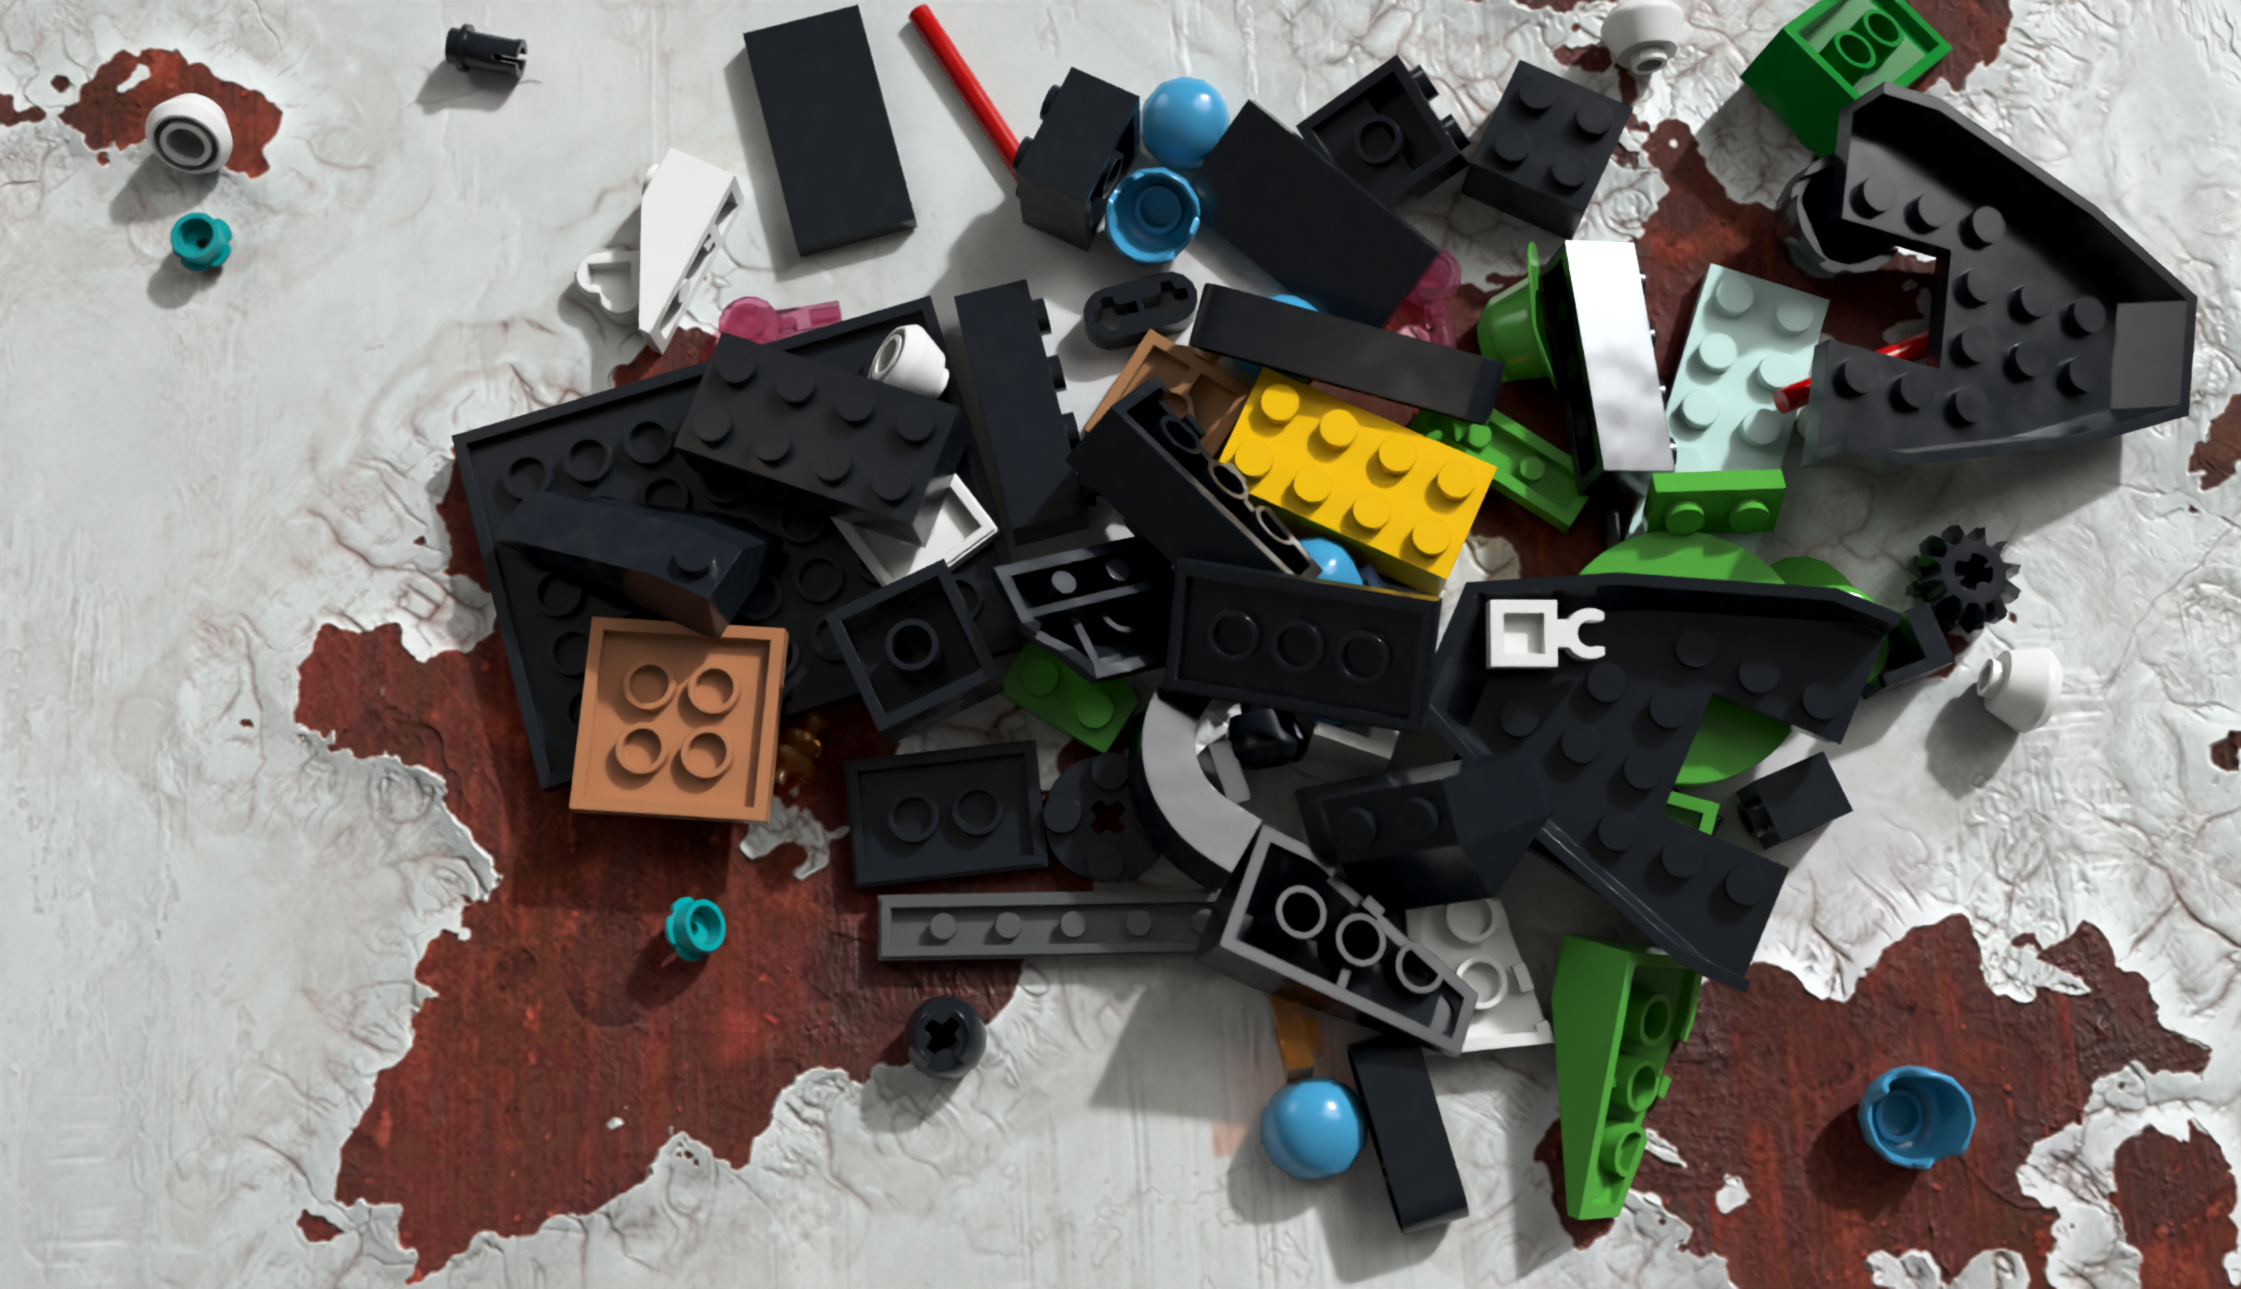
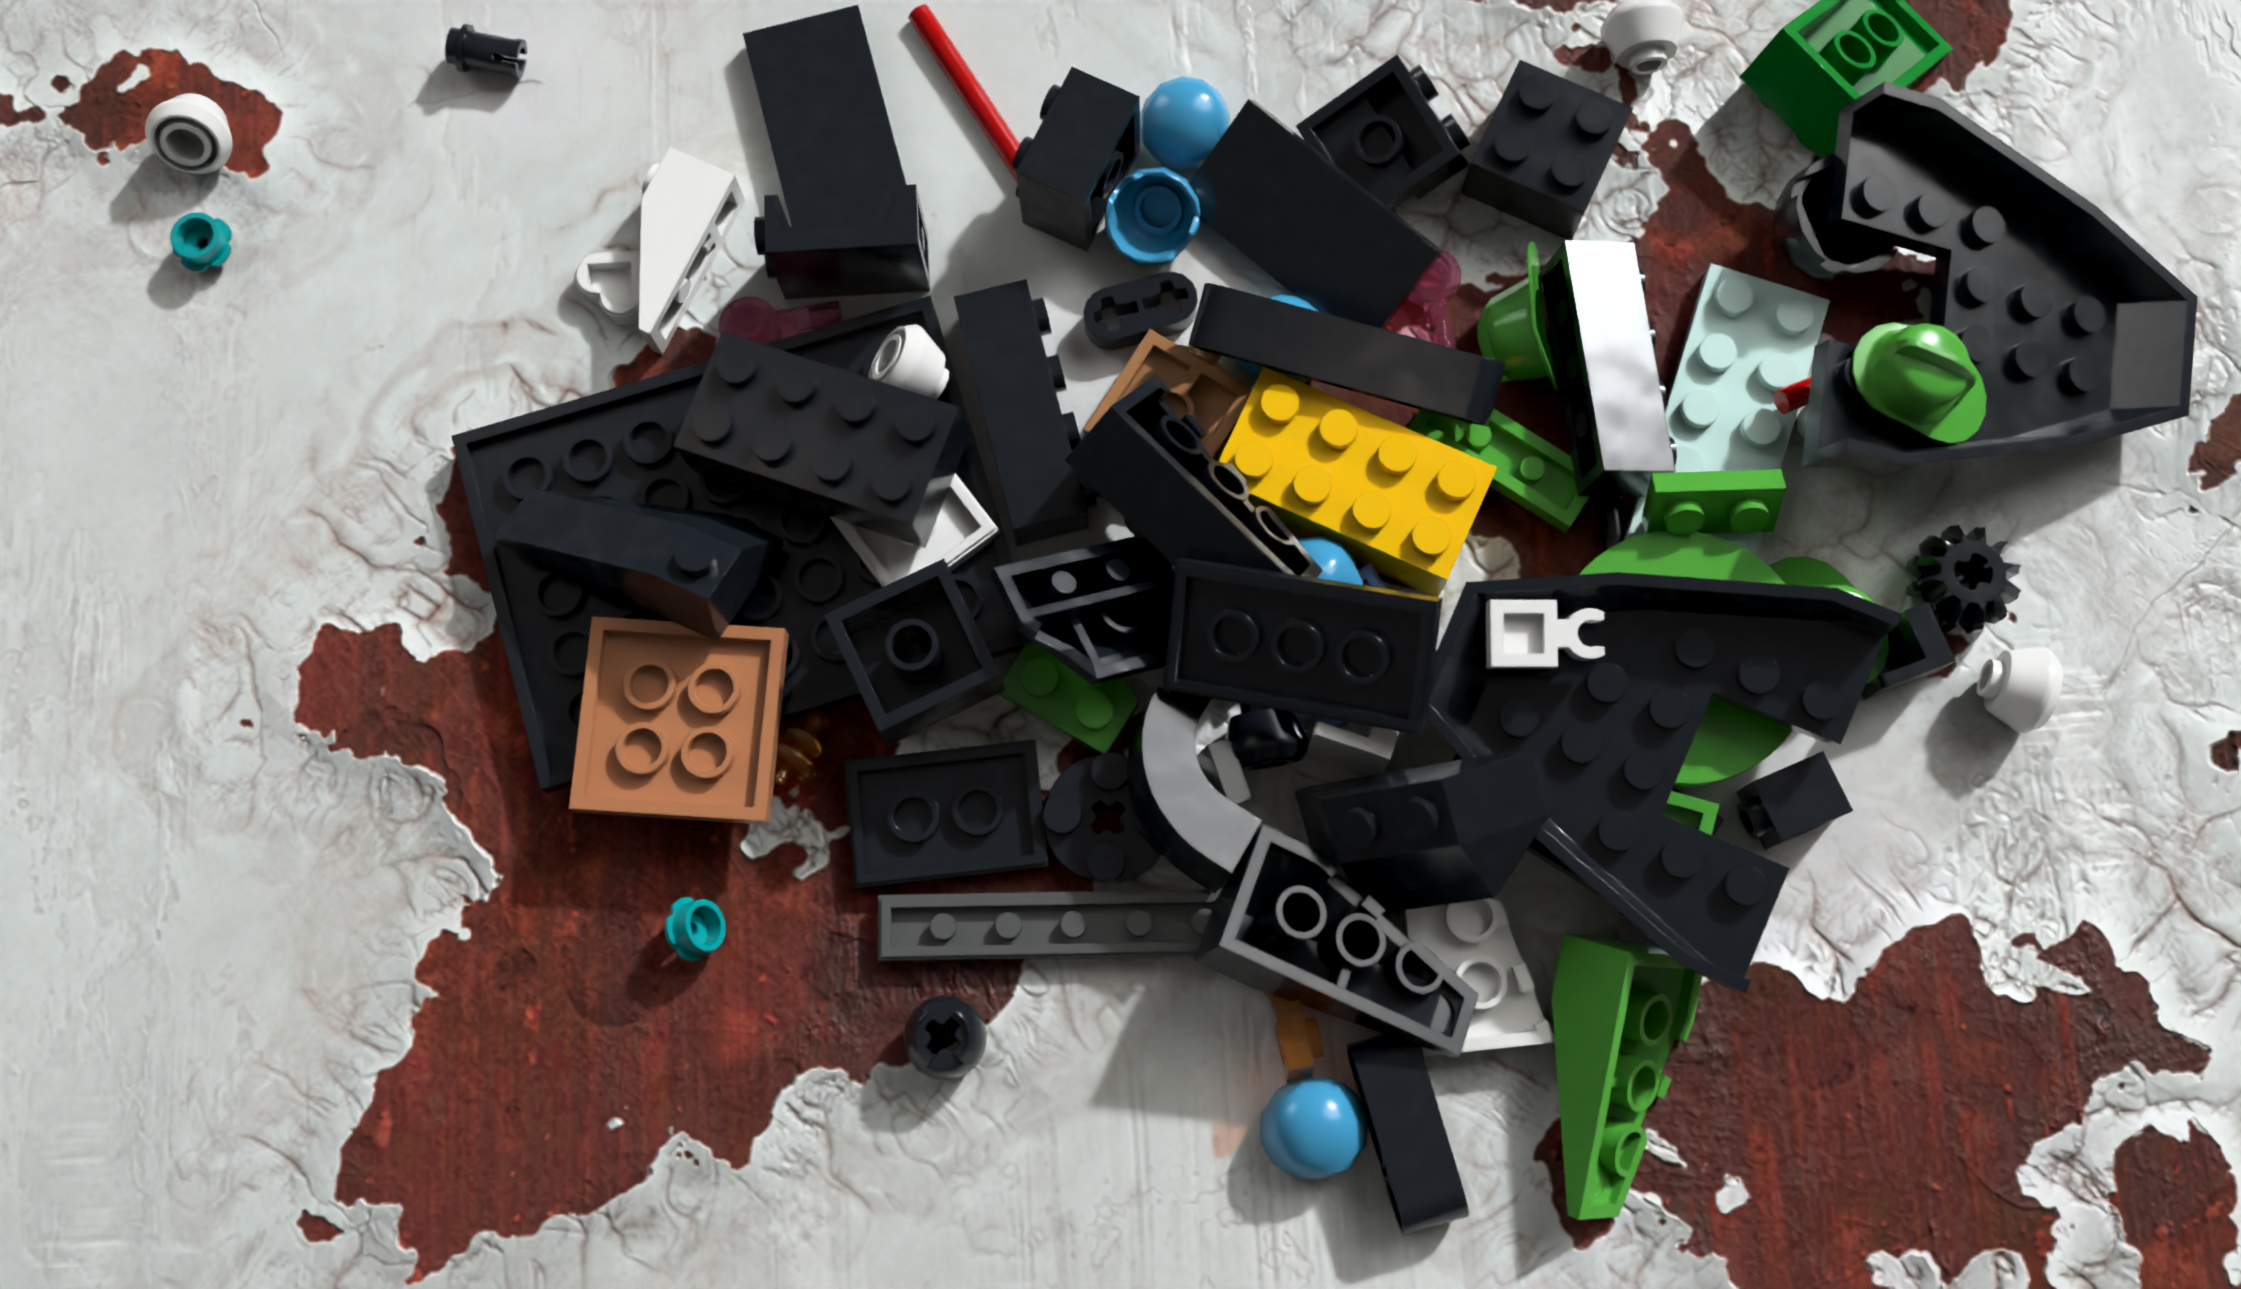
(847, 256): none -> black panel
(1916, 1117): dark azure hair -> none
(1921, 380): none -> bright green piece

